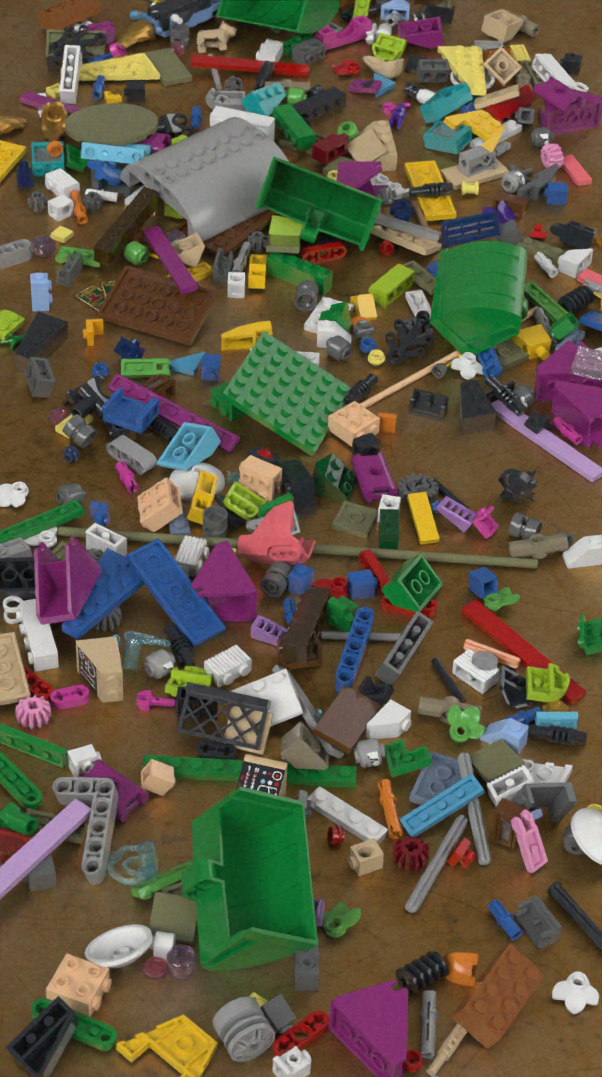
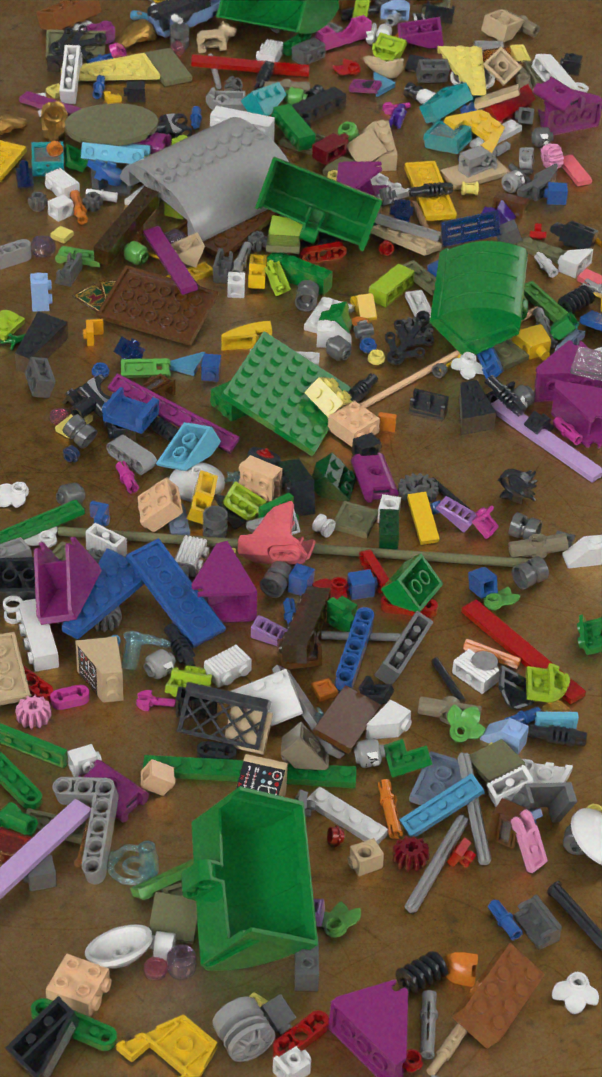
(277, 278): none -> lime hinge
(323, 525): none -> white wheel
(324, 689): none -> orange tile
(328, 395): none -> light yellow bracket
(526, 159): none -> light grey leg
(530, 572): none -> dark grey wheel

